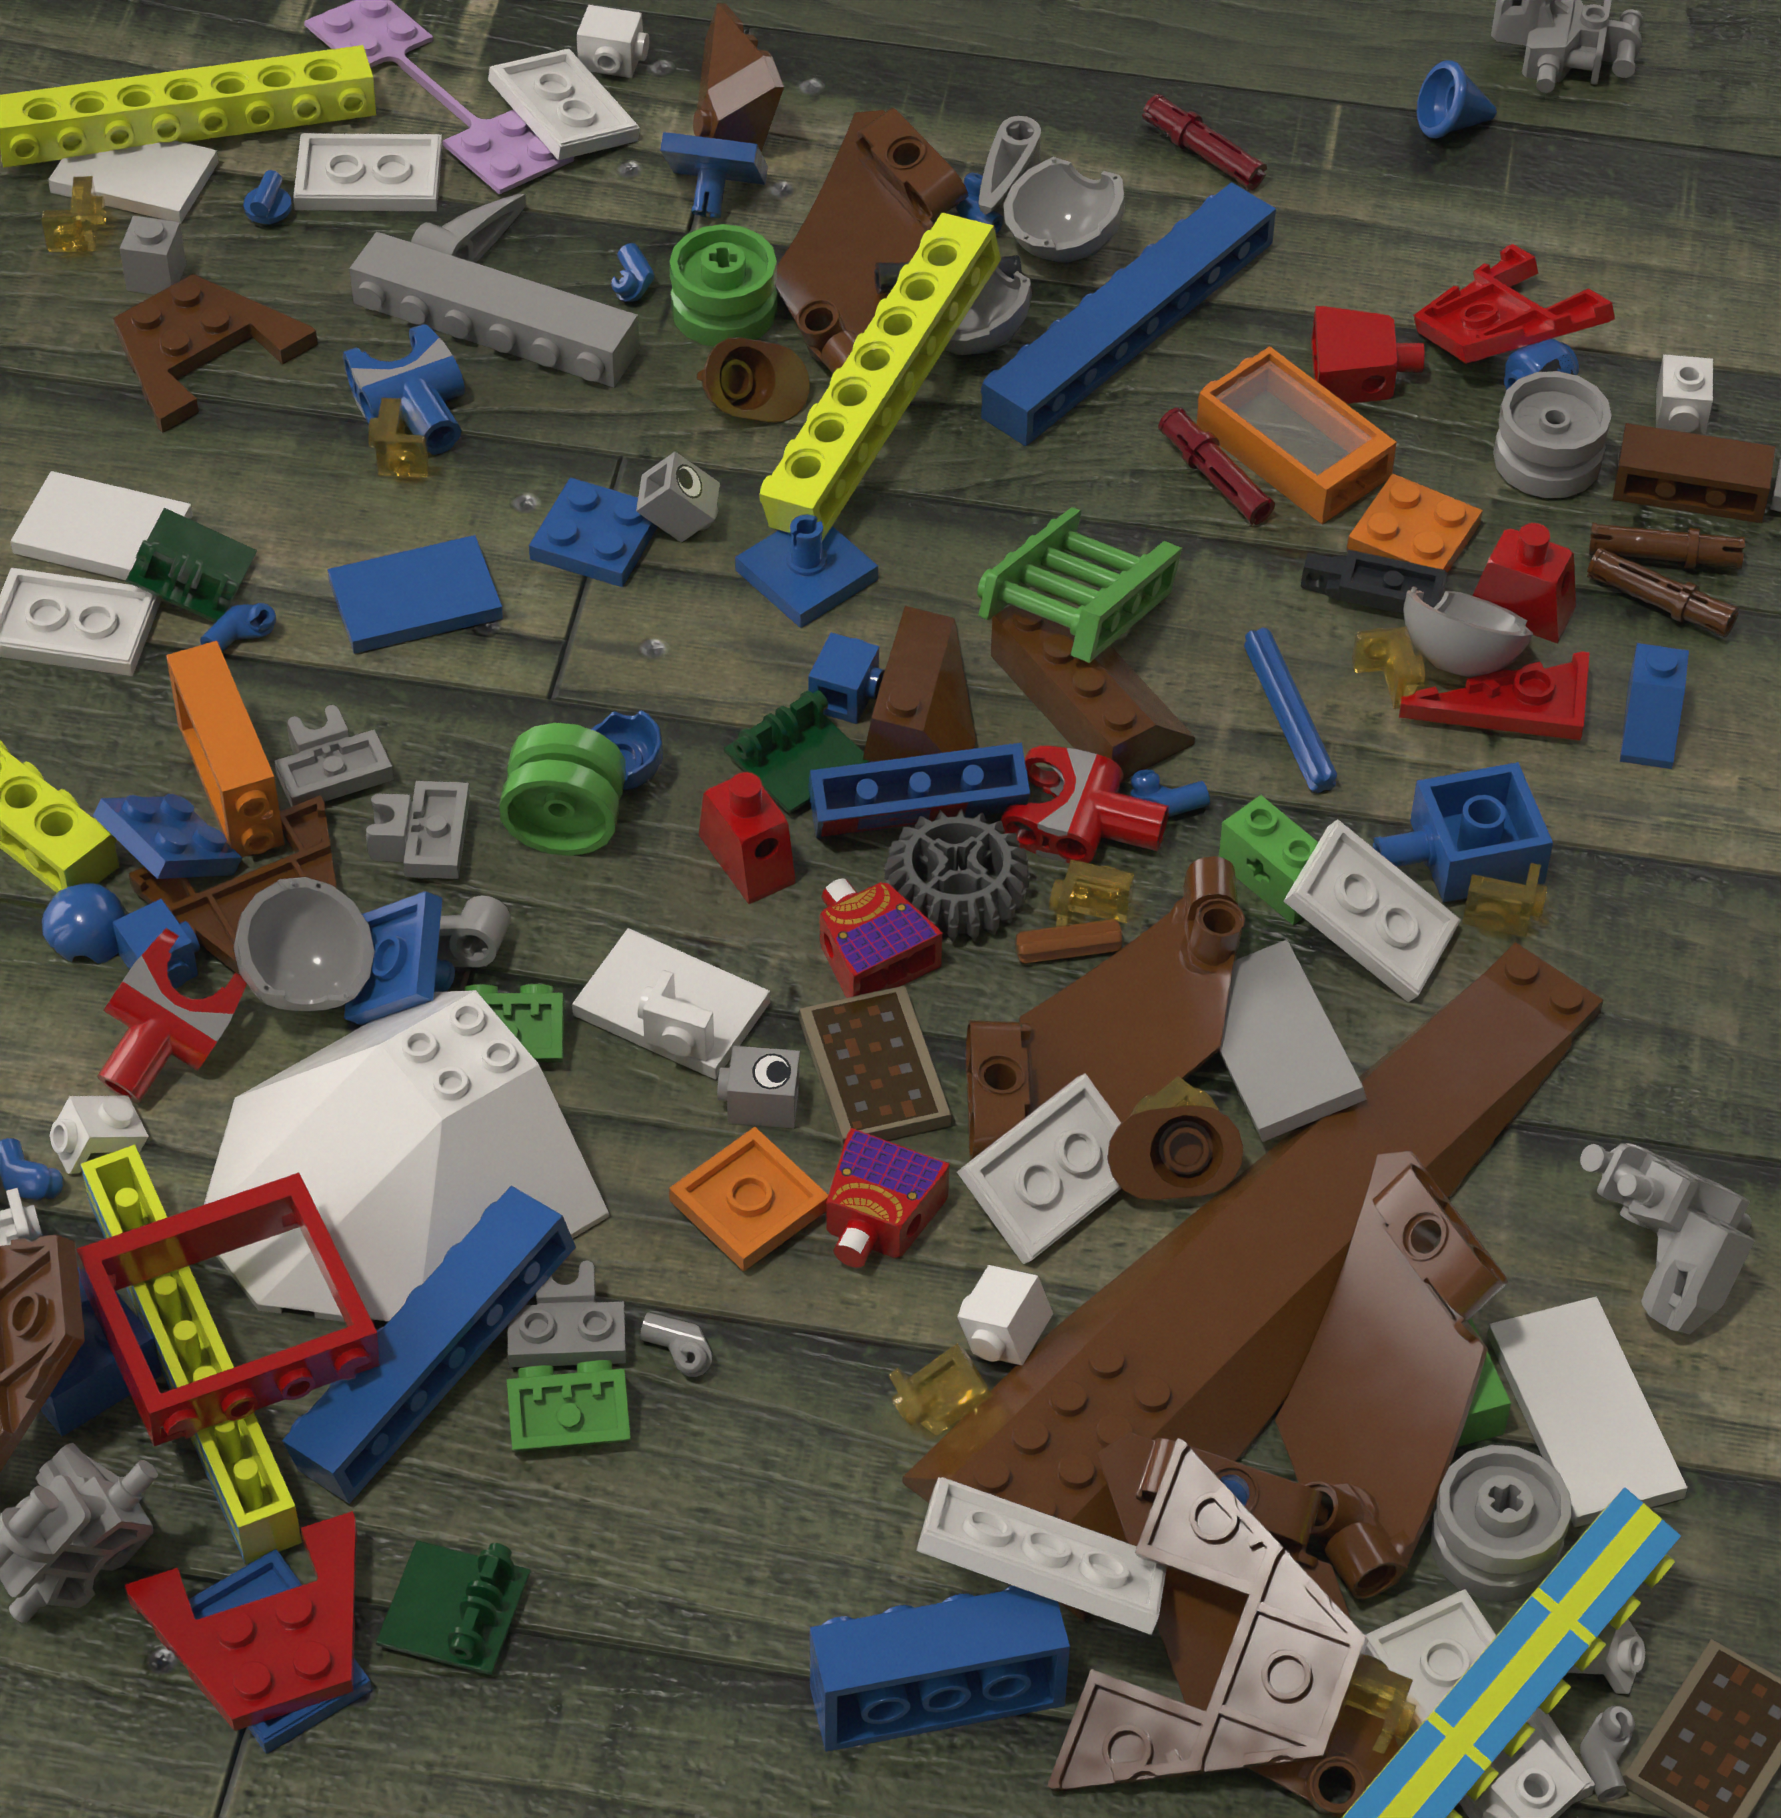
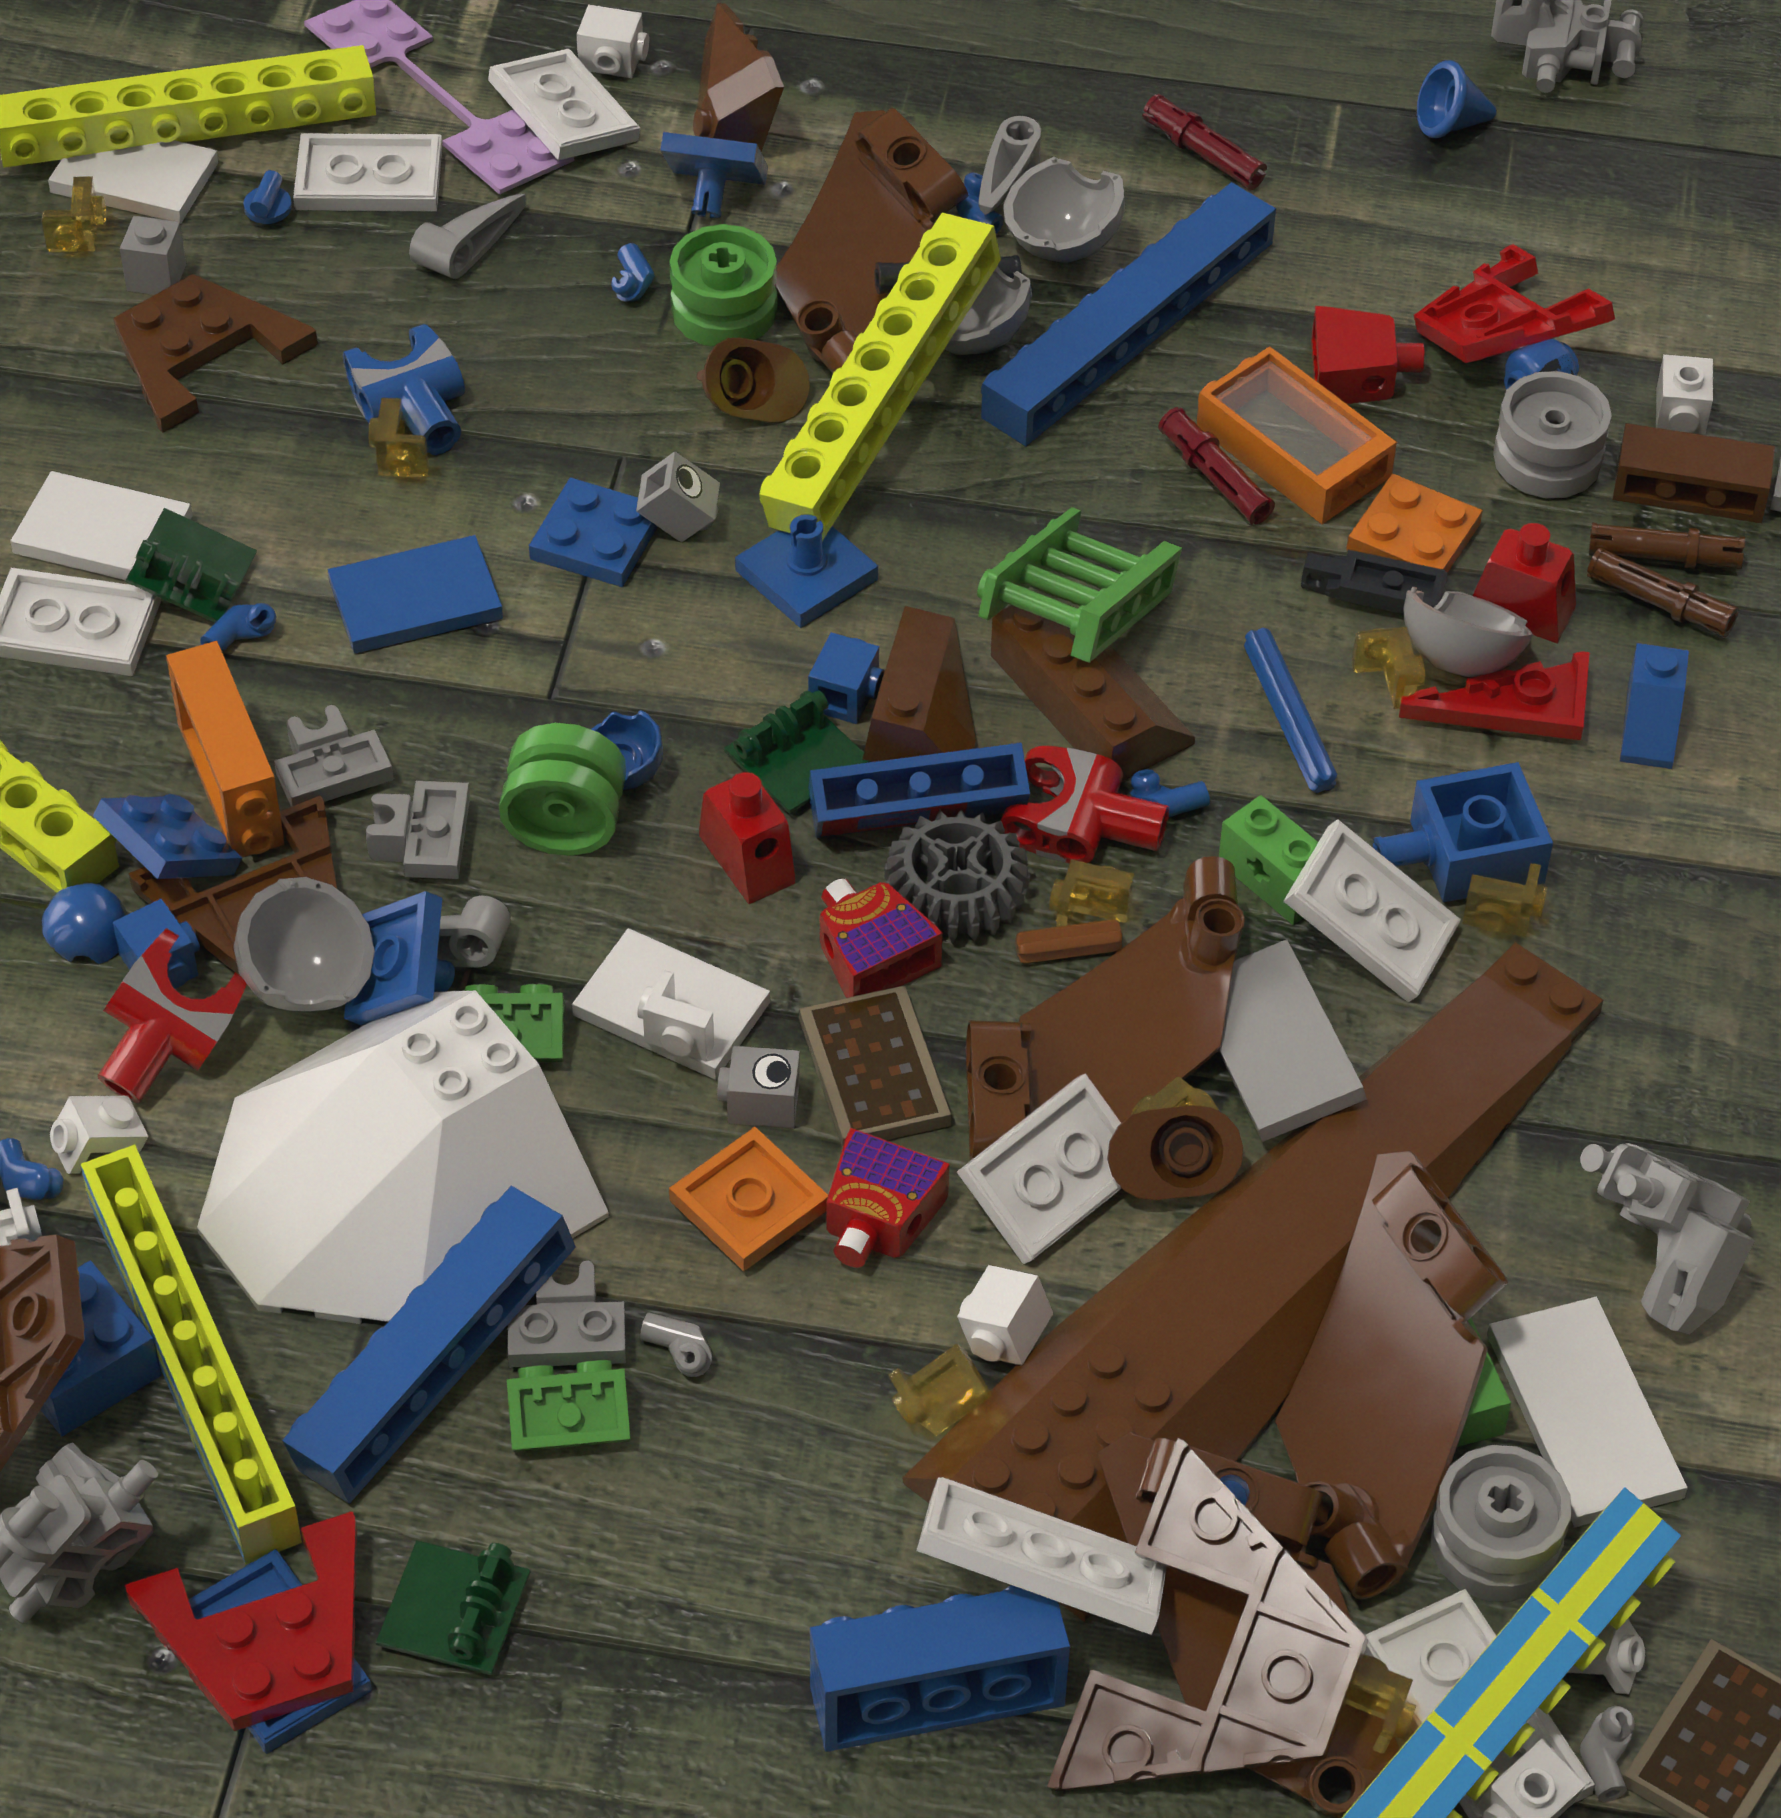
(195, 1238): red window -> none
(495, 309): light grey brick -> none

